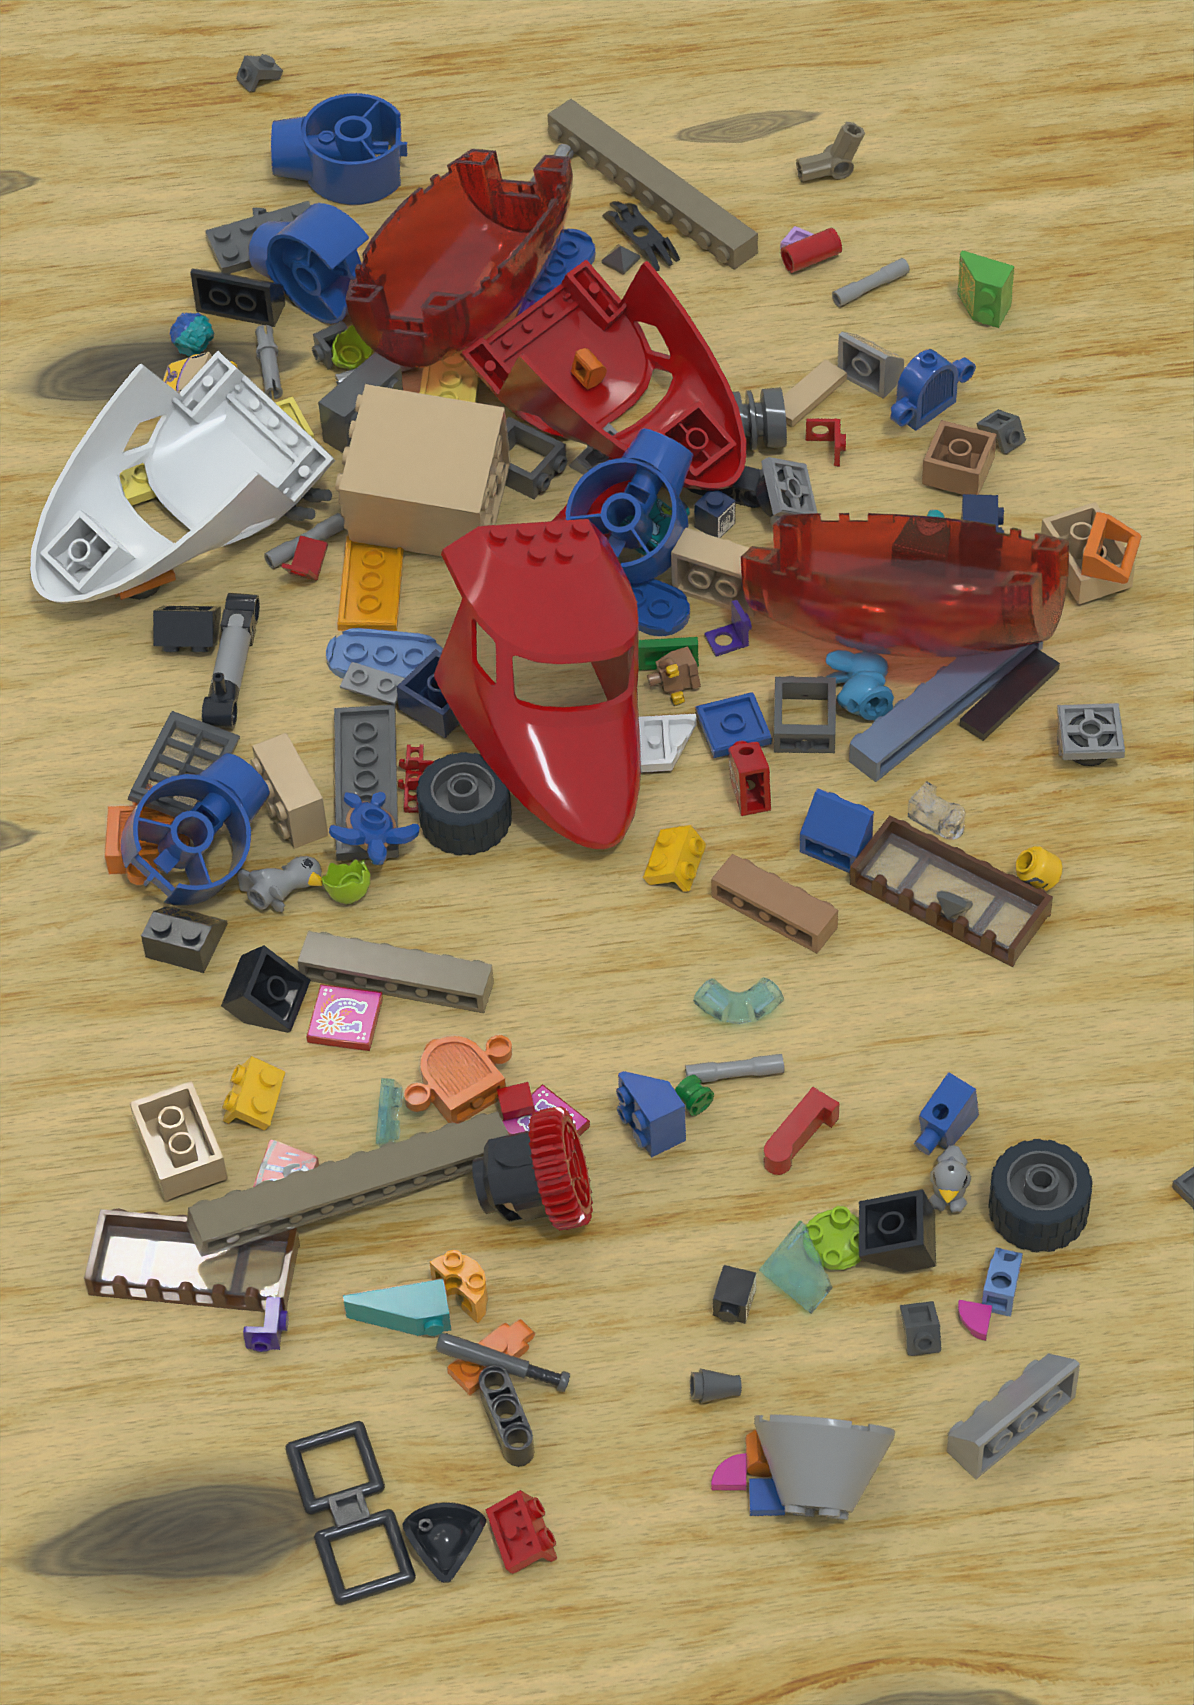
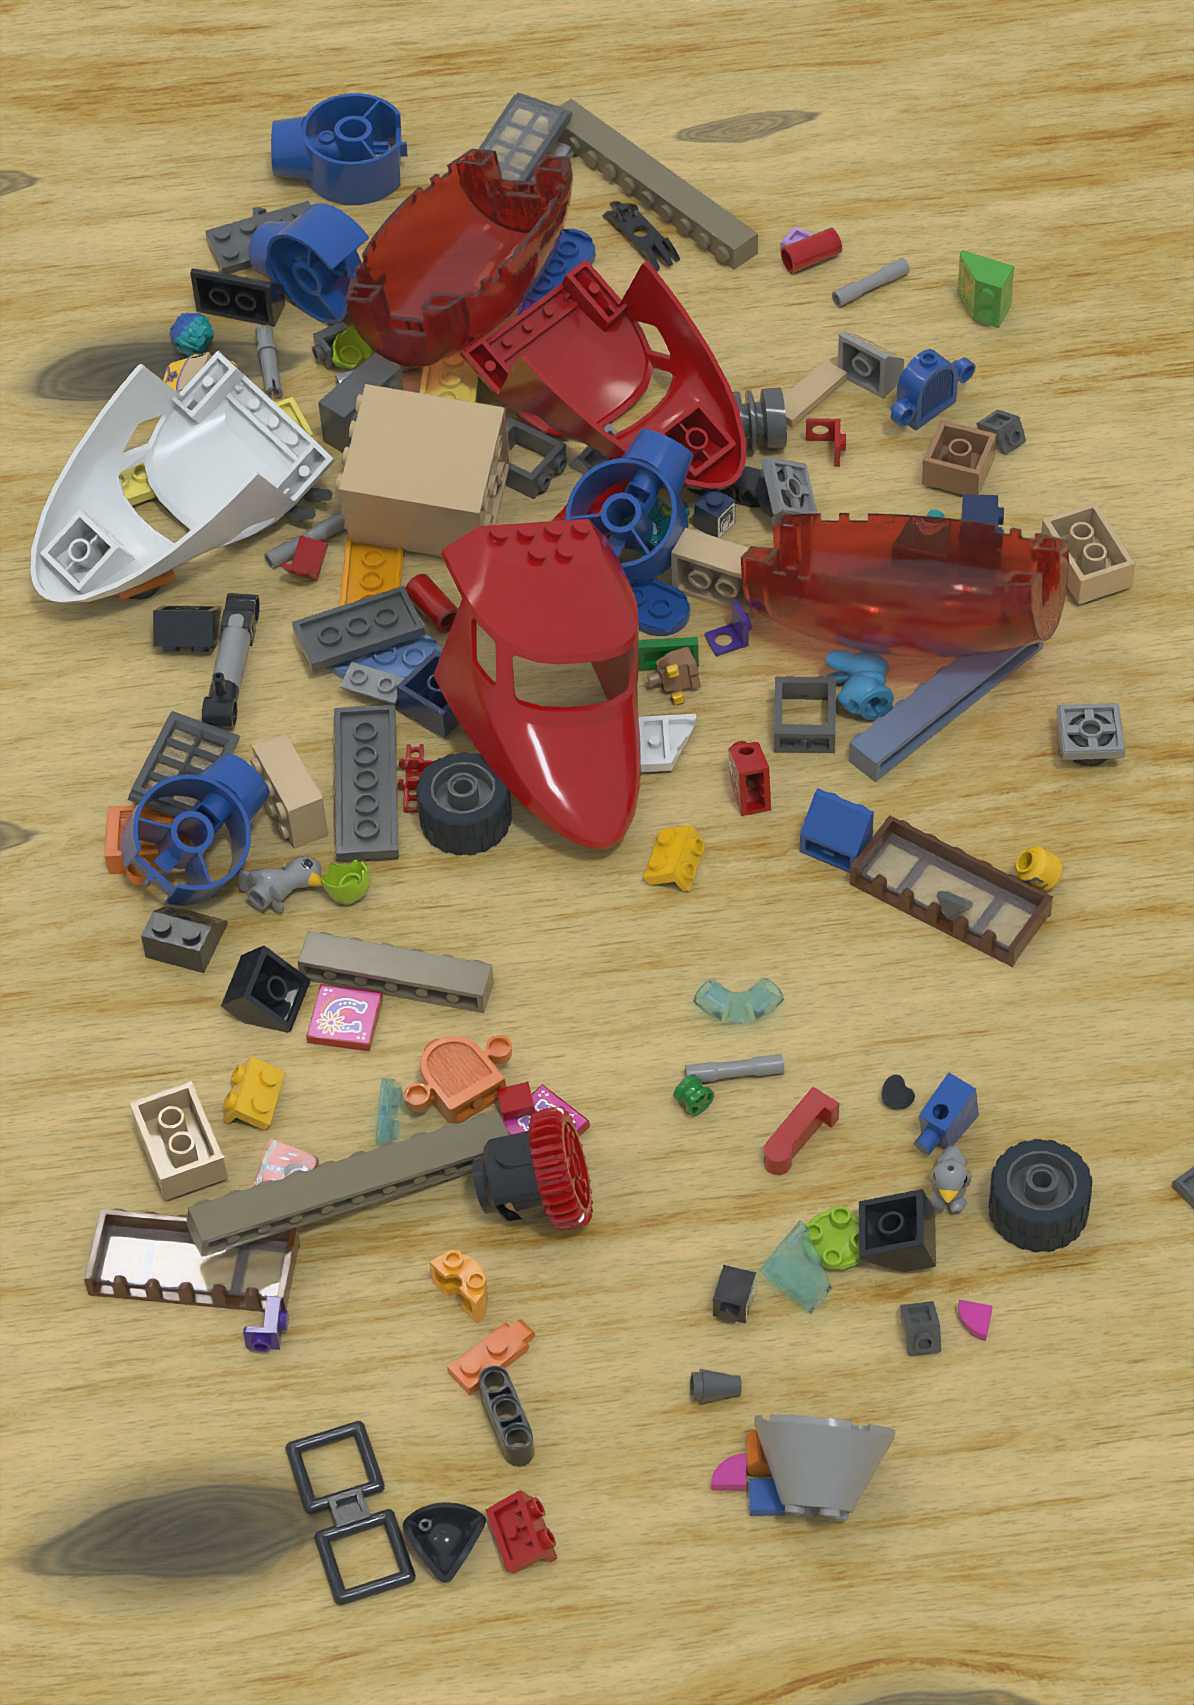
(257, 68): dark grey bracket -> none
(358, 628): none -> dark grey plate
(372, 827): blue animal -> none
(405, 1308): slope -> none
(432, 602): none -> red pin
(484, 1356): dark grey piece -> none
(525, 134): none -> clear piece
(588, 368): orange brick -> none
(620, 259): dark grey slope -> none
(652, 1111): blue slope -> none
(732, 721): blue plate -> none
(774, 903): medium nougat brick -> none
(836, 158): dark tan piece -> none
(896, 1093): none -> black piece
(935, 813): clear leg -> none
(1002, 1281): medium blue leg -> none
(1009, 694): black tile -> none
(1013, 1413): light grey slope -> none
(1098, 567): orange tile -> none

